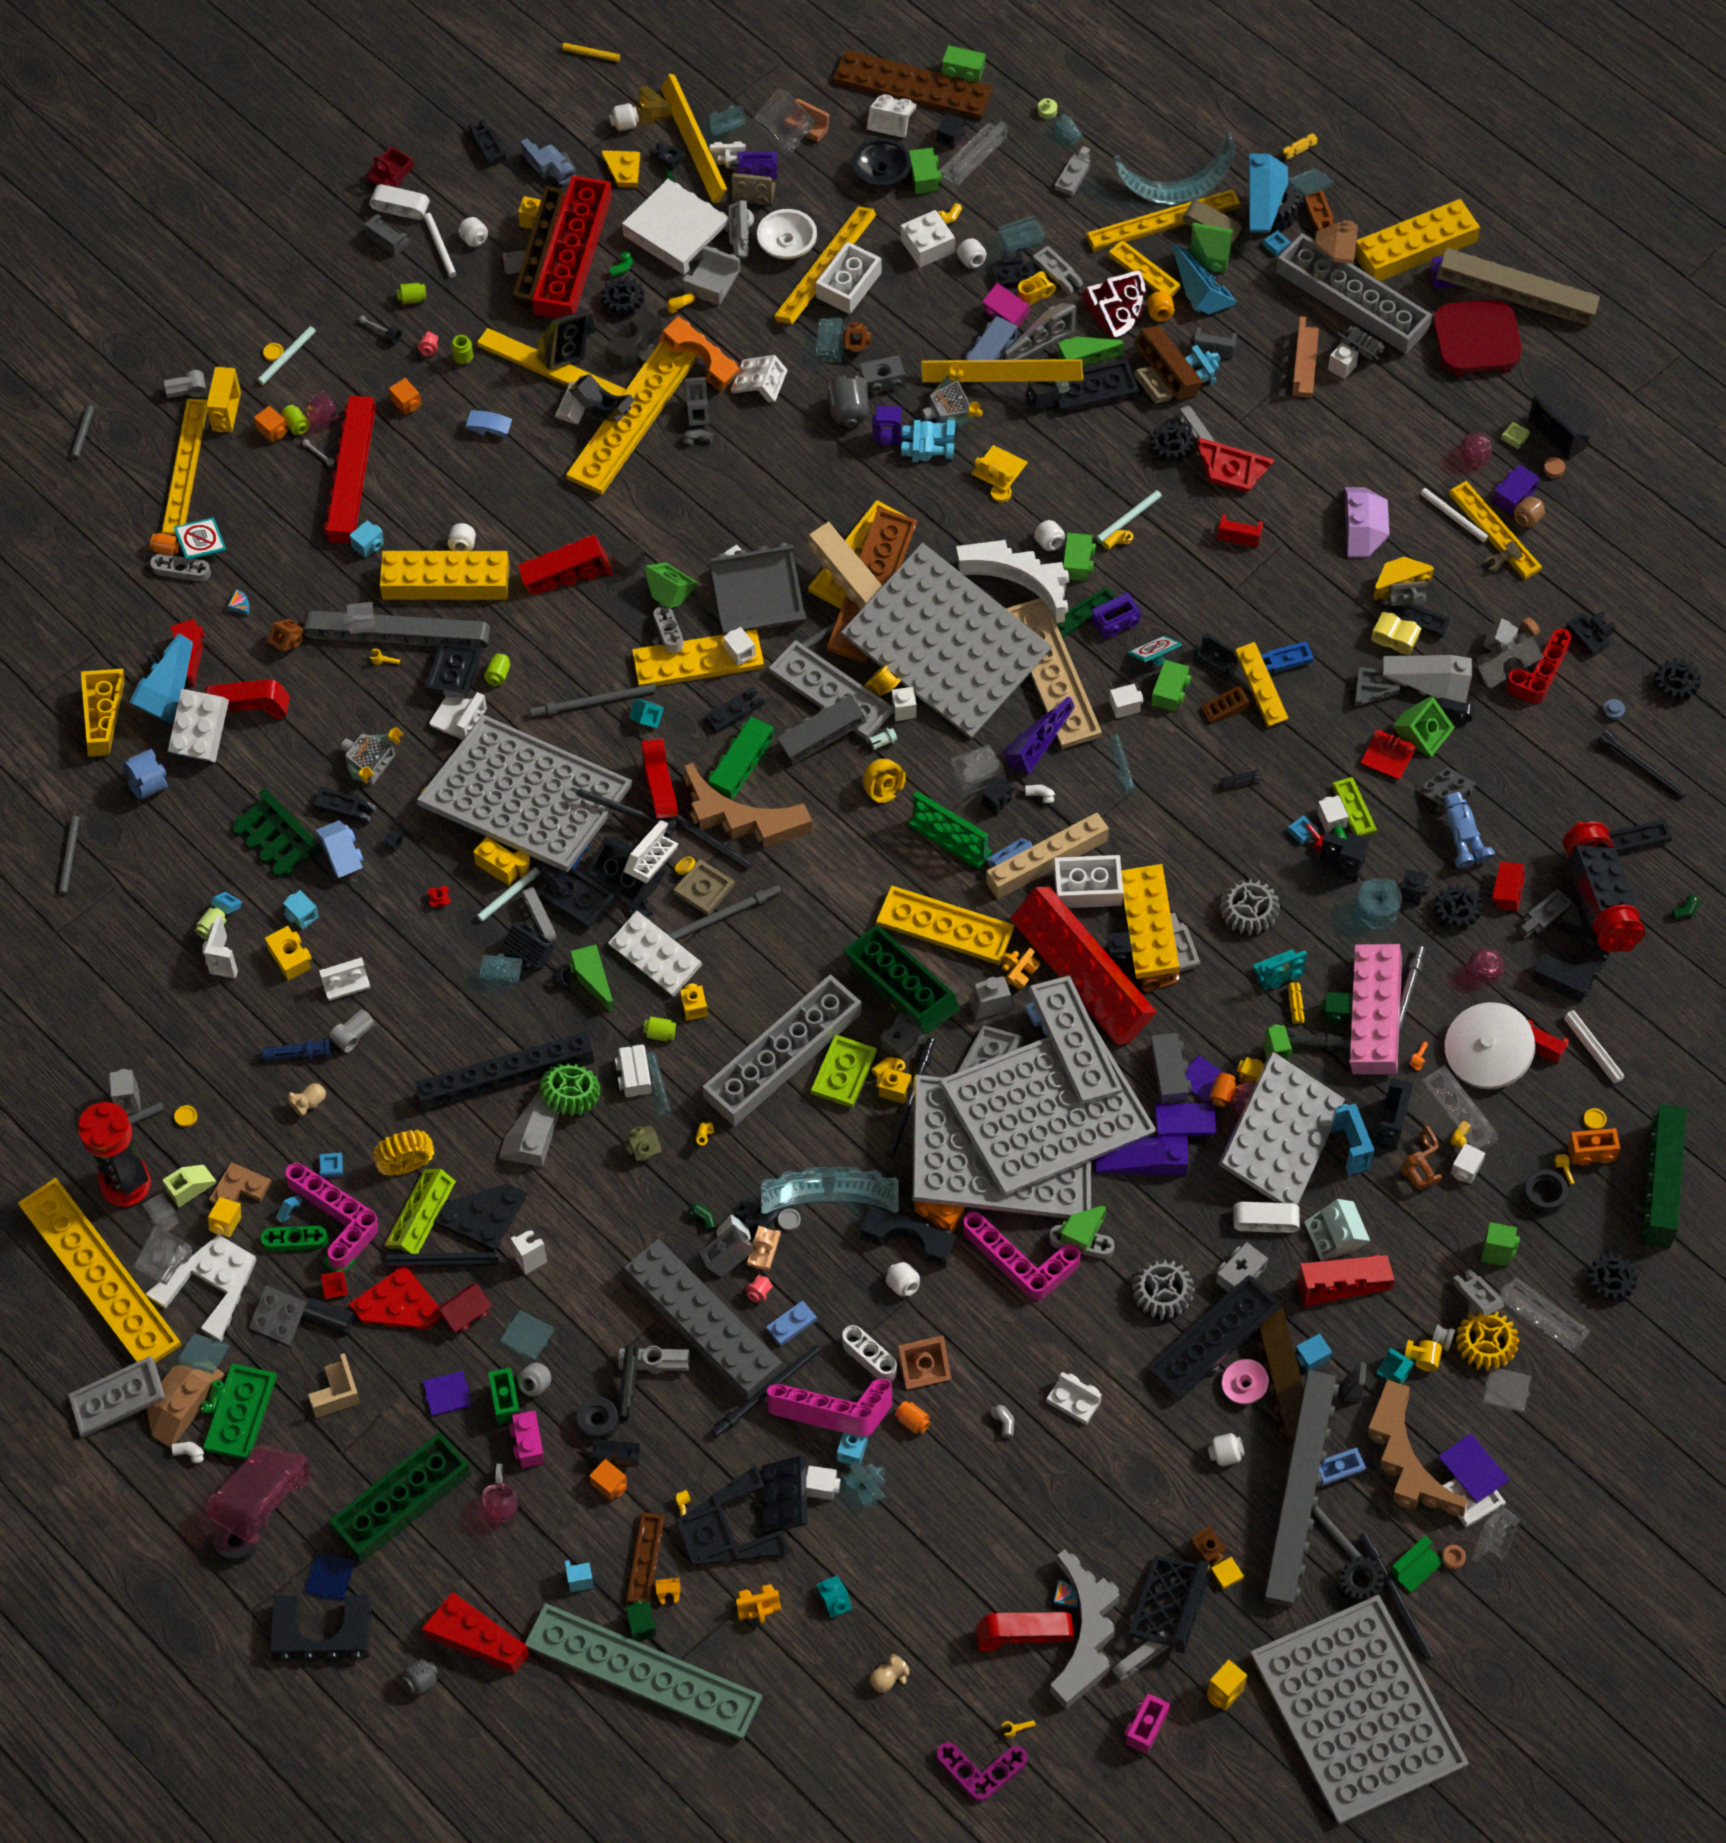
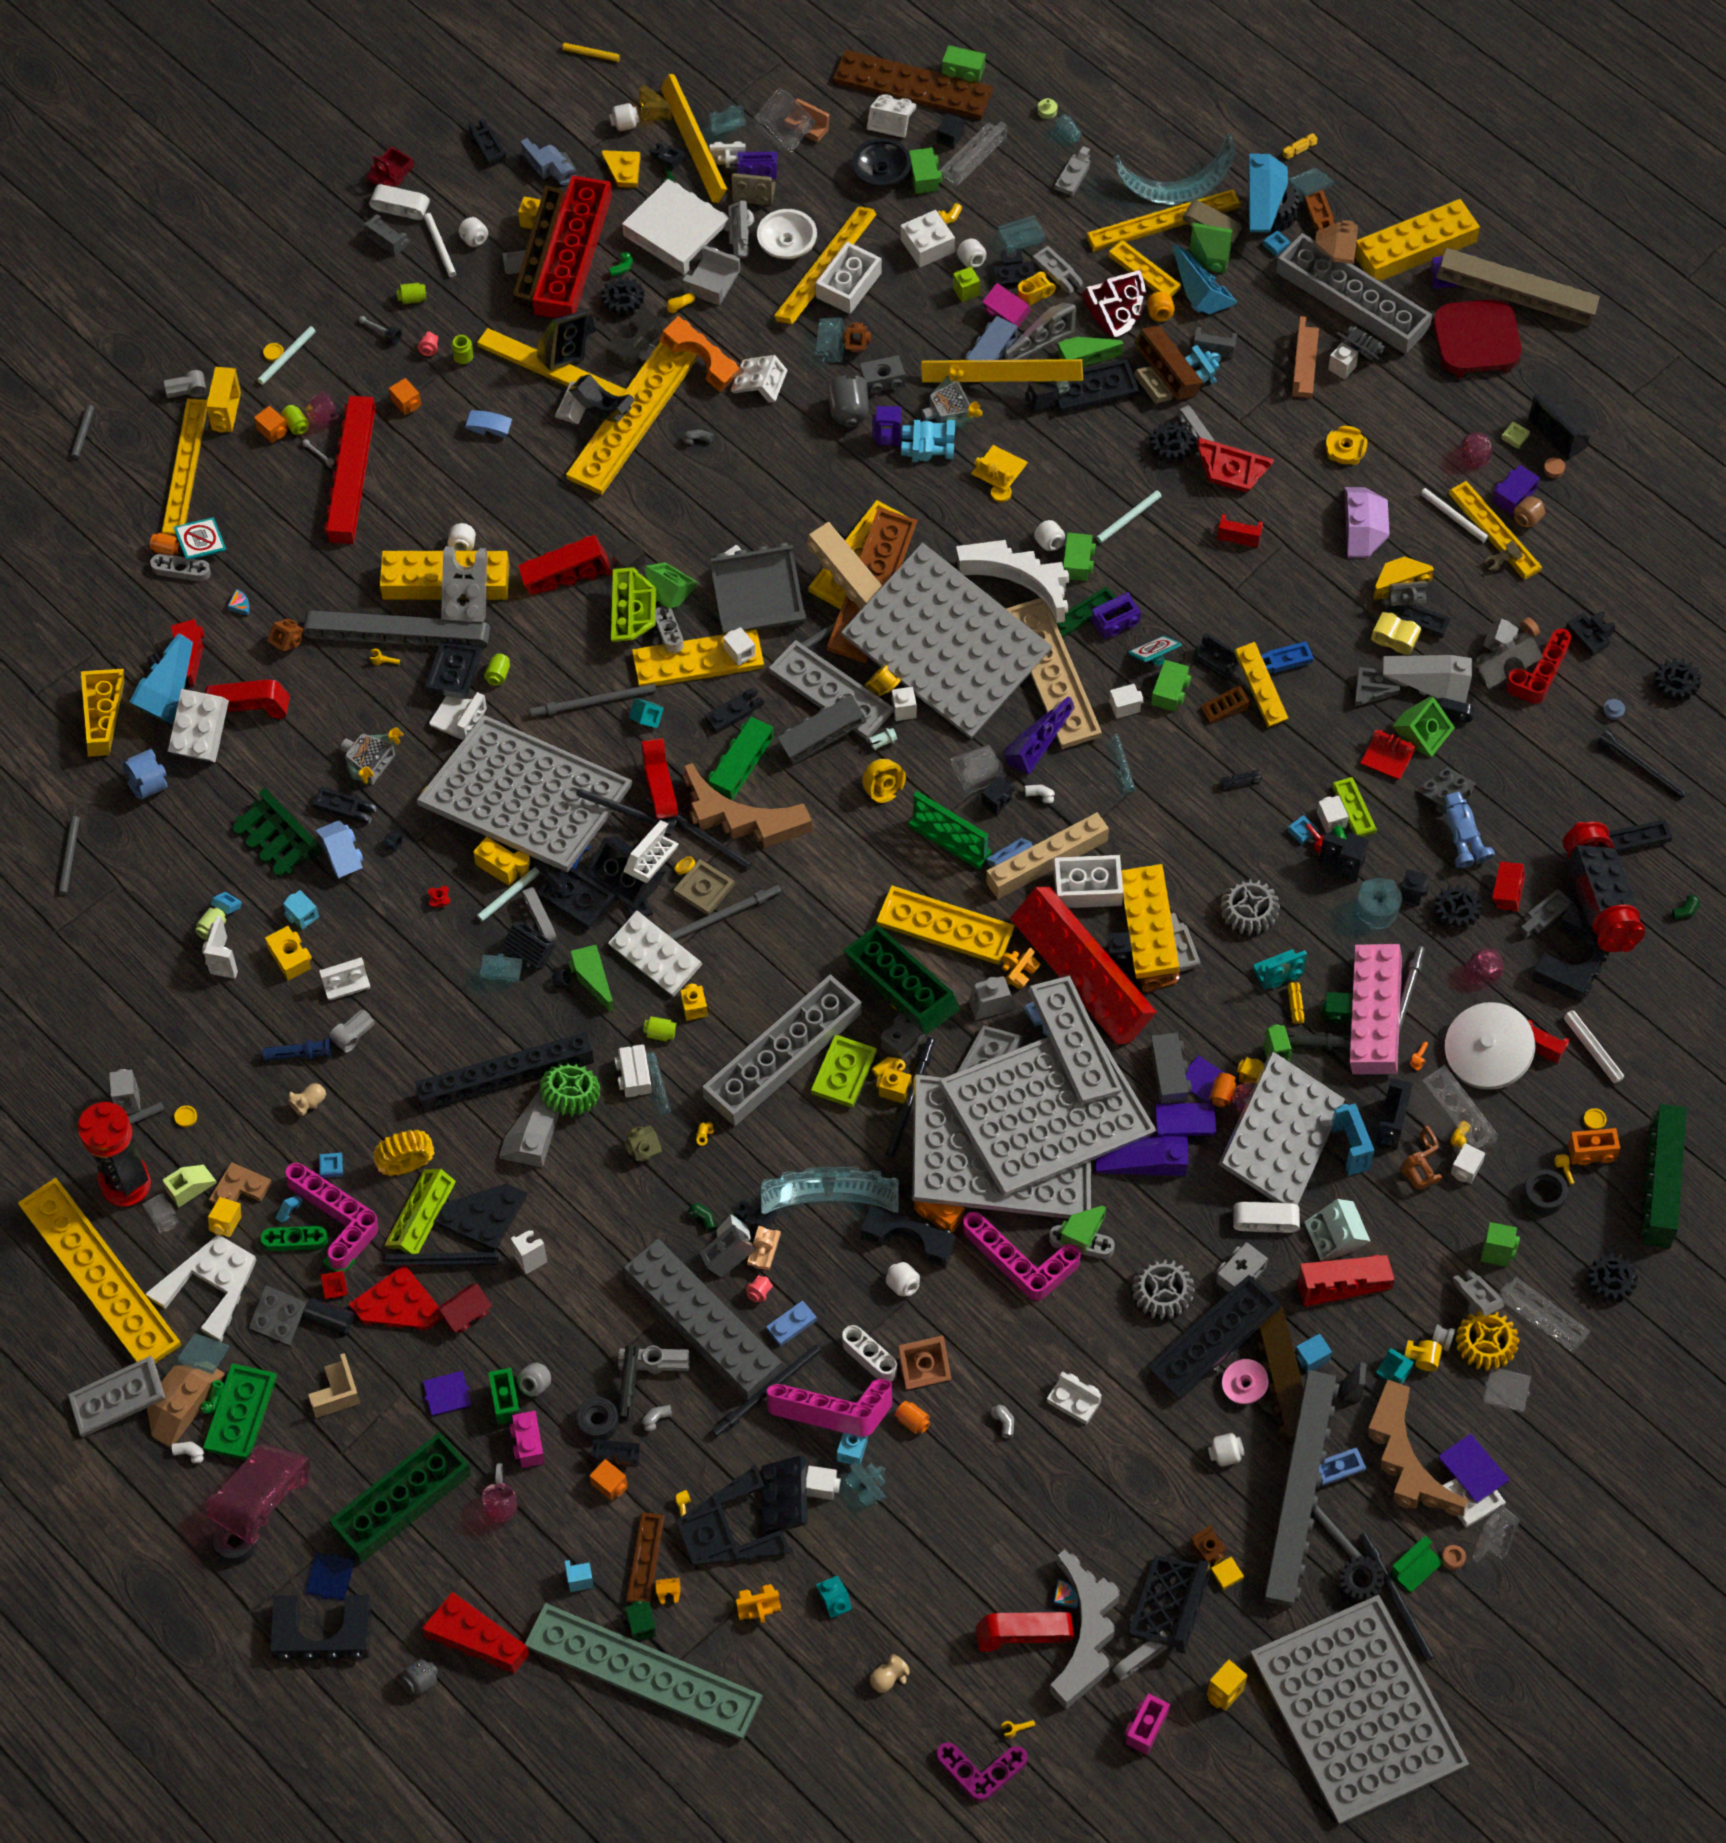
(163, 1255): clear slope -> none
(360, 617): clear brick -> none
(367, 539): medium azure brick -> none
(467, 581): none -> light grey brick
(527, 1335): clear light blue piece -> none
(631, 605): none -> lime wedge
(655, 1414): none -> light grey arm
(697, 401): dark grey brick -> none
(789, 1219): light grey piece -> none
(966, 284): none -> lime brick
(1117, 537): yellow arm -> none
(1344, 455): none -> yellow plate

